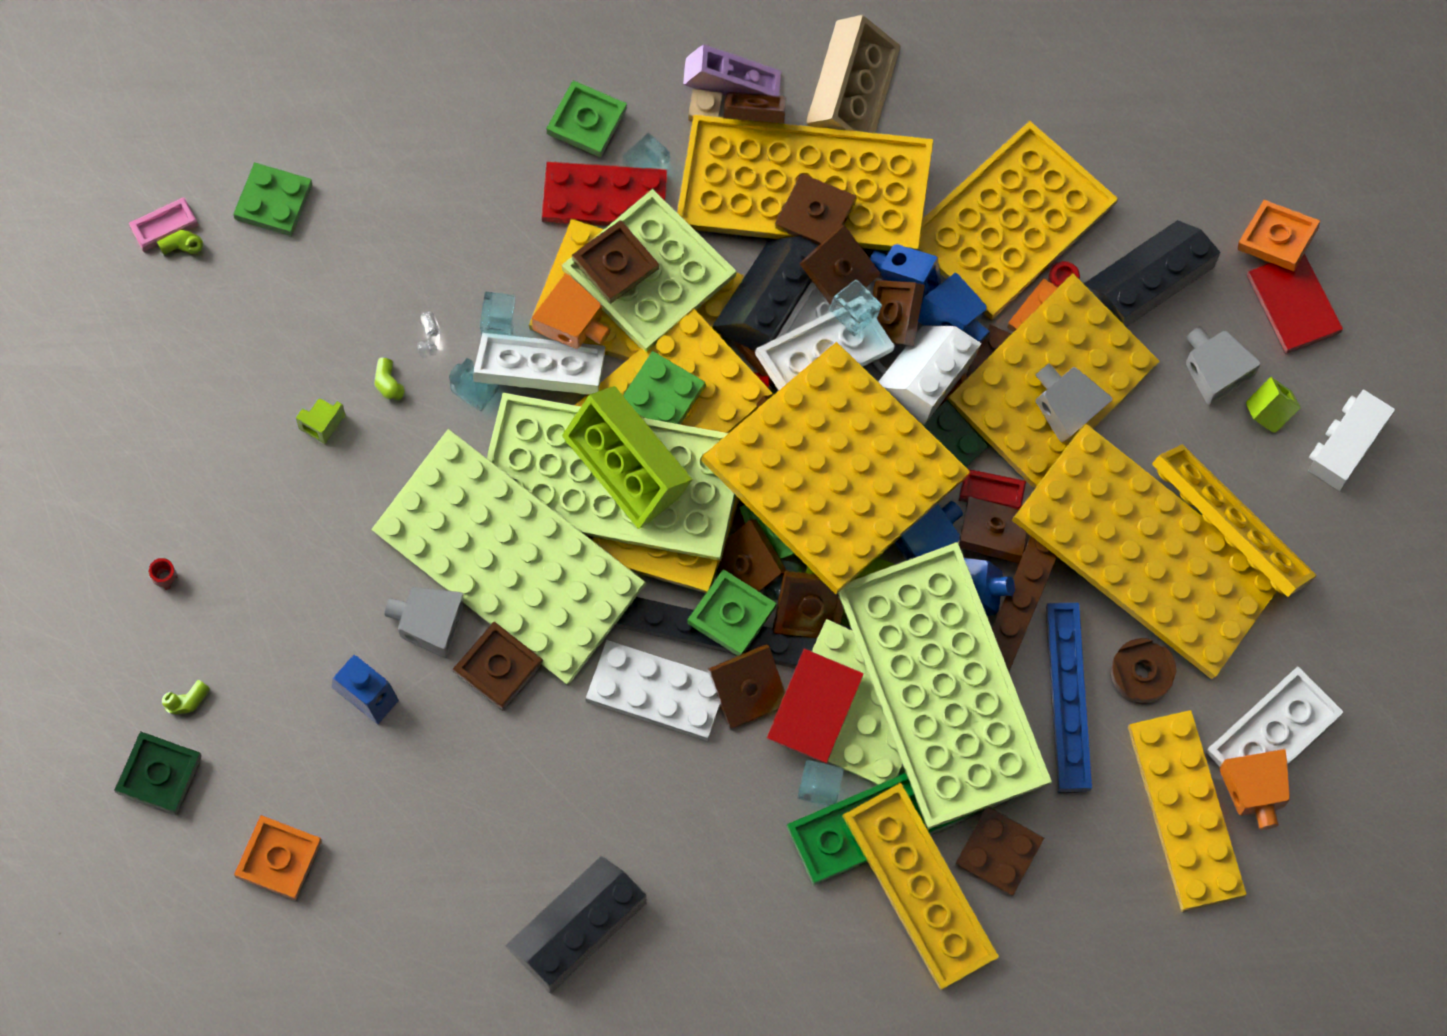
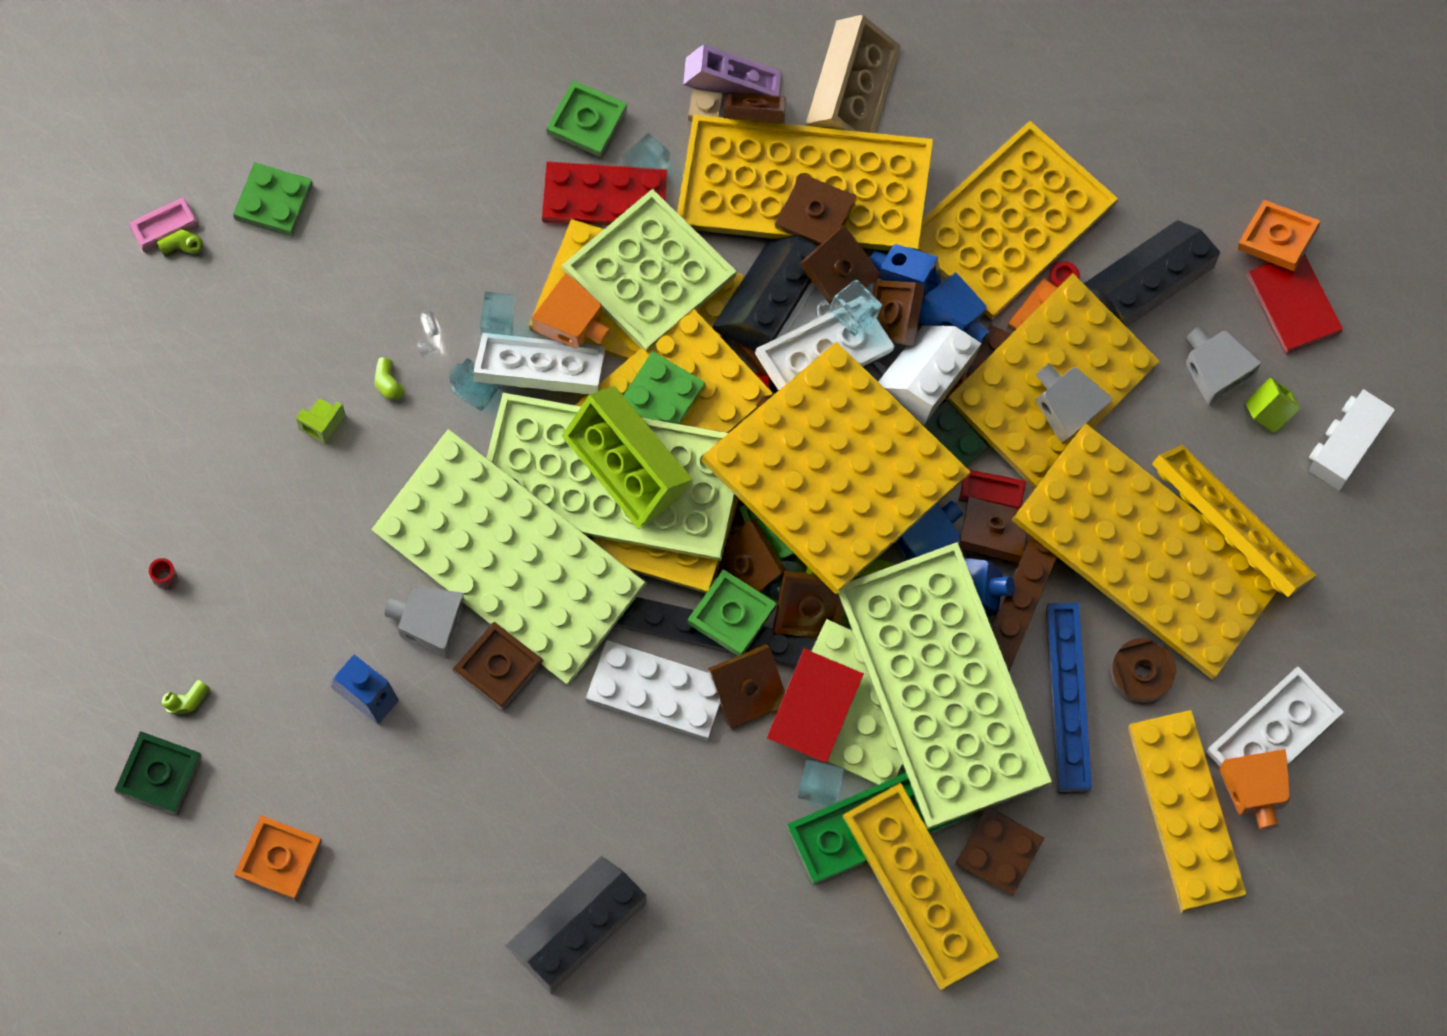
(615, 261): reddish brown plate -> none

